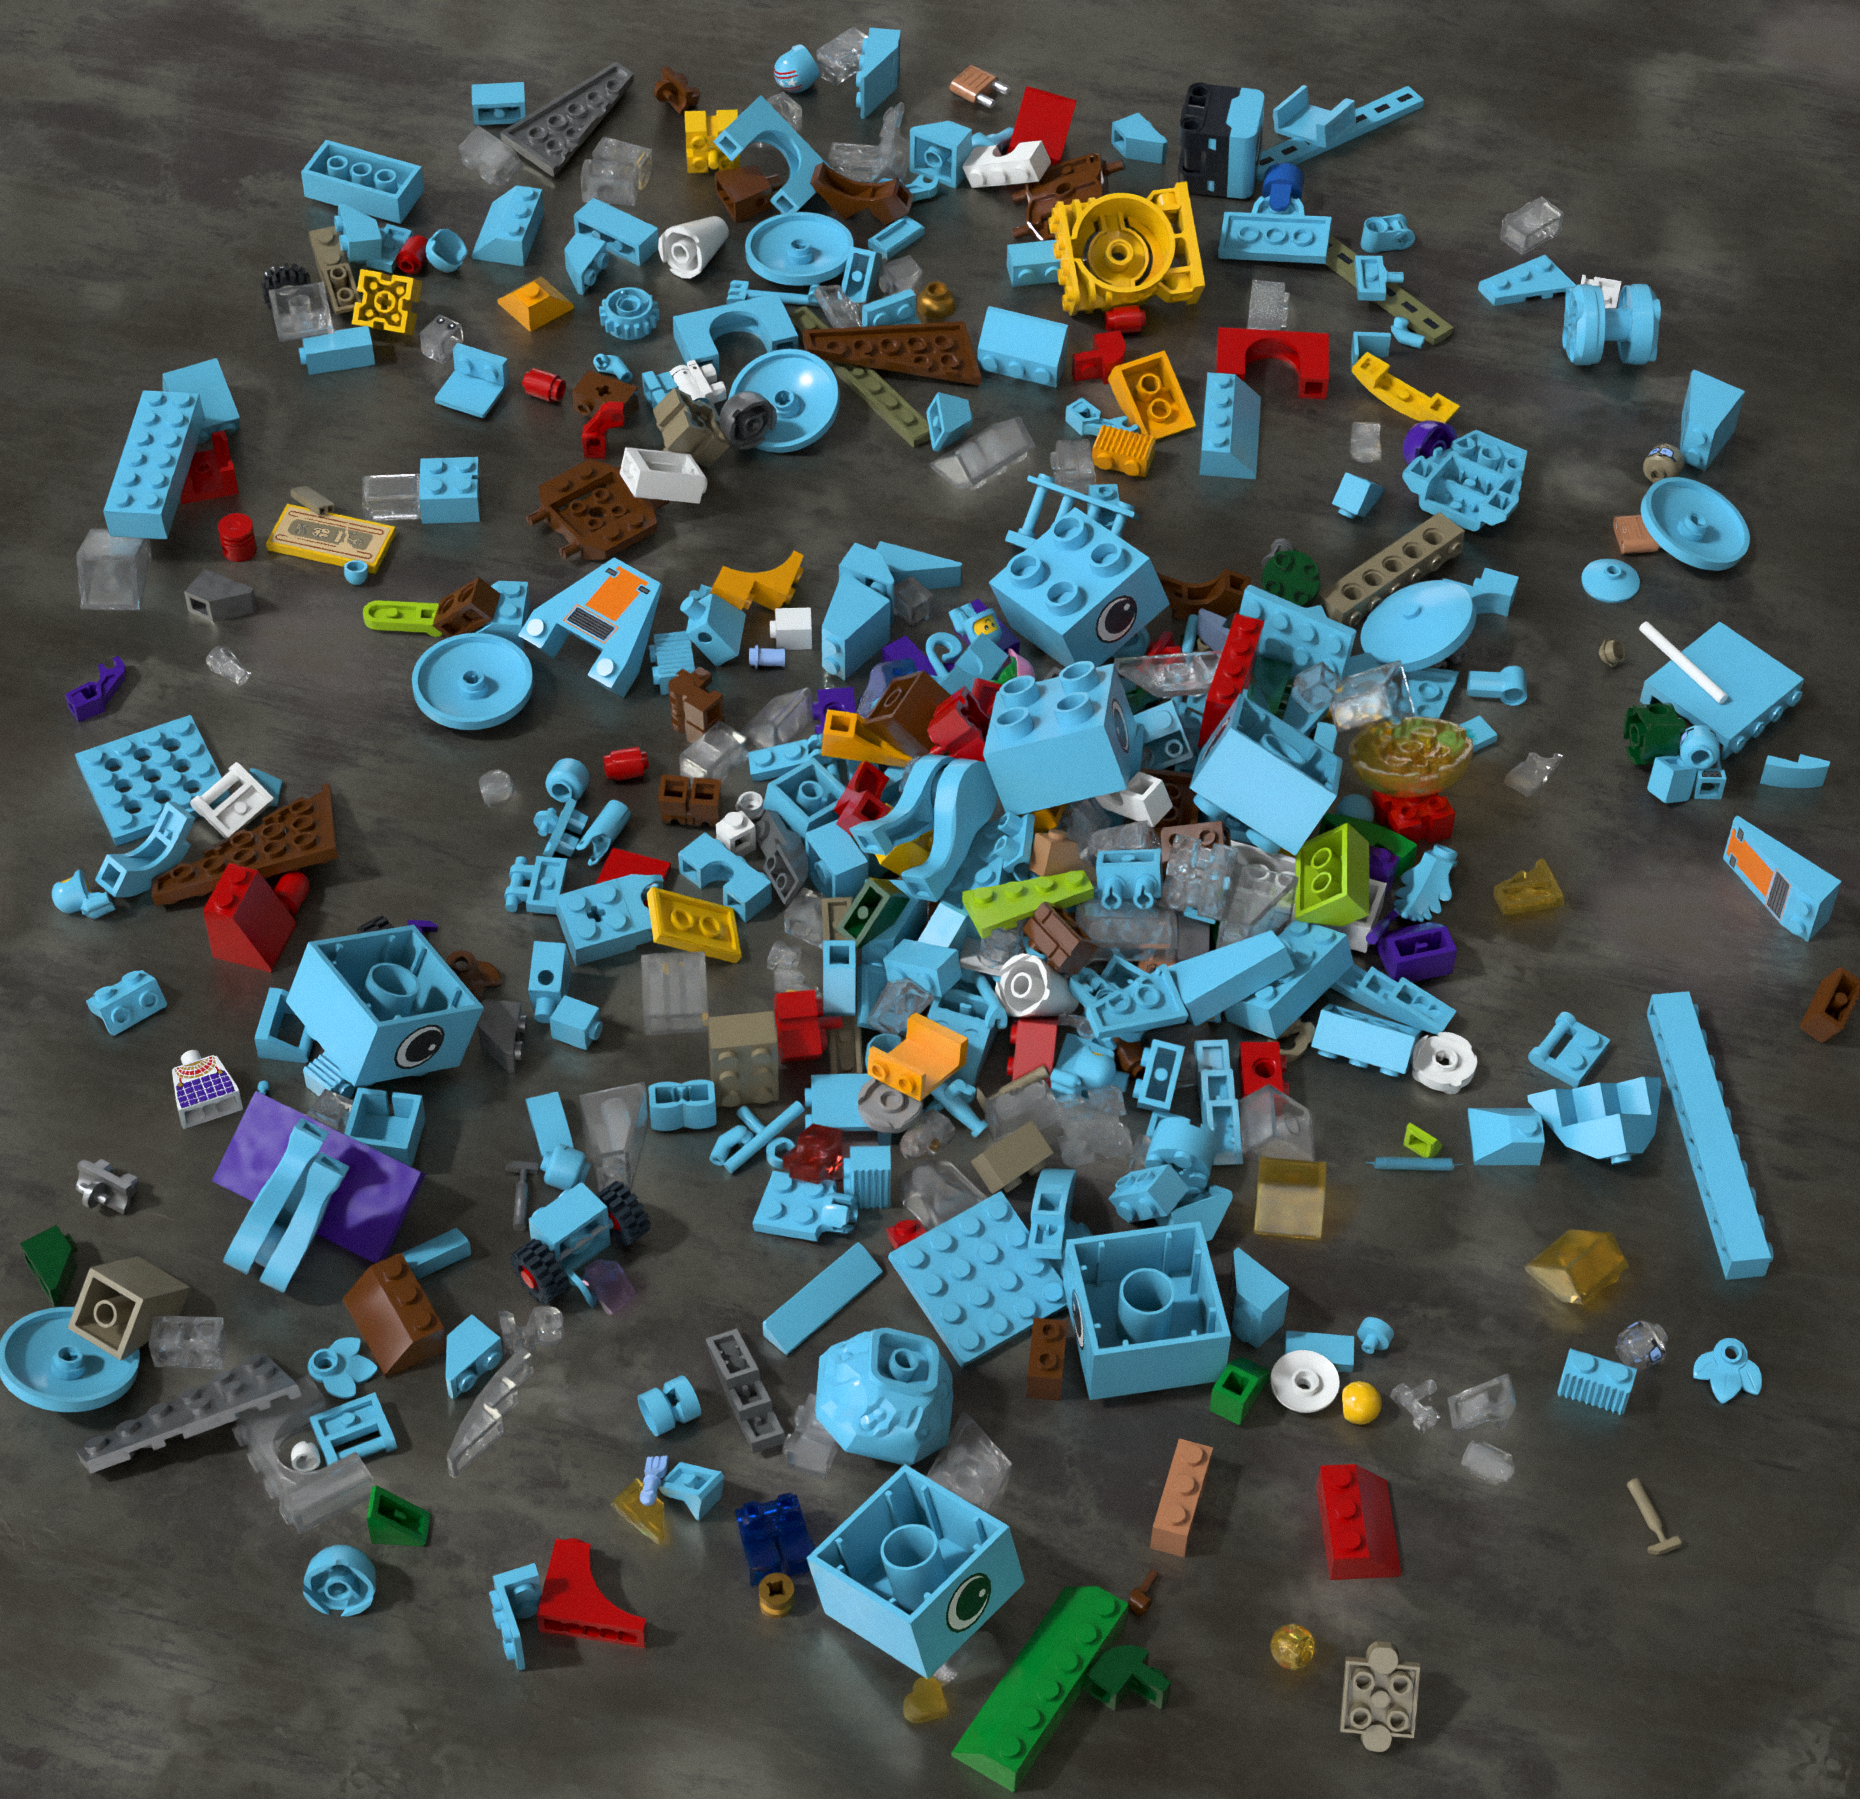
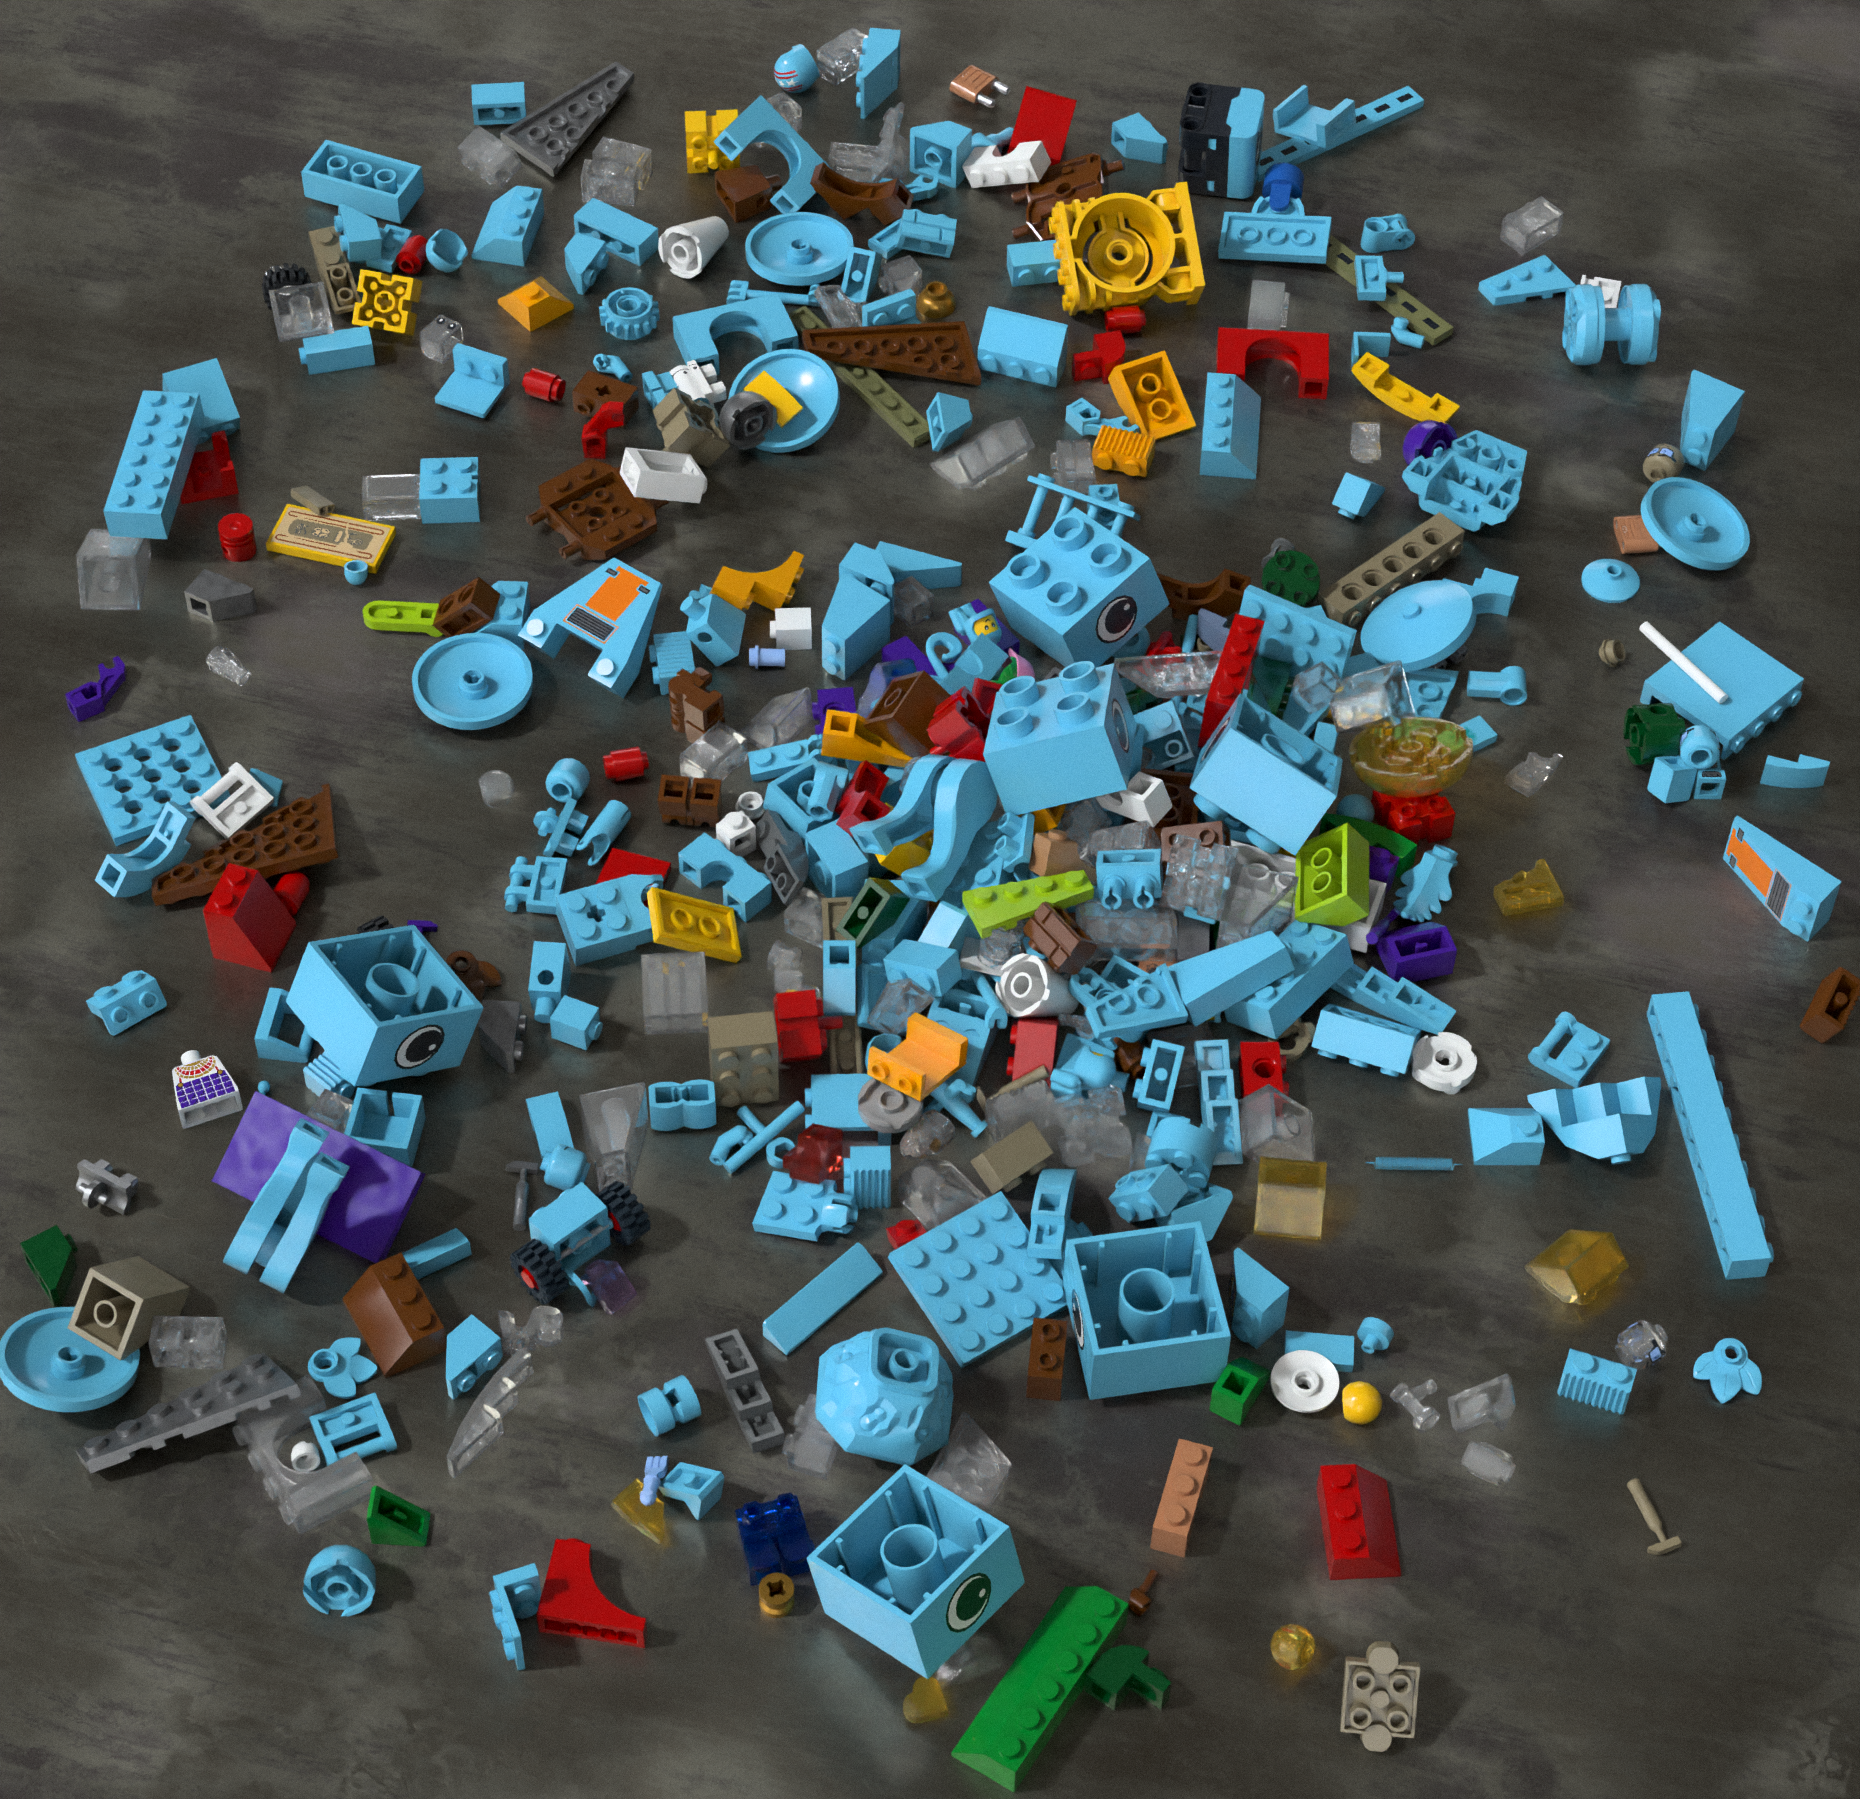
(76, 895): medium azure piece -> none
(675, 90): reddish brown hips -> none
(777, 395): none -> yellow slope
(827, 787): none -> medium azure piece
(926, 233): none -> medium azure brick
(1421, 1142): lime slope -> none

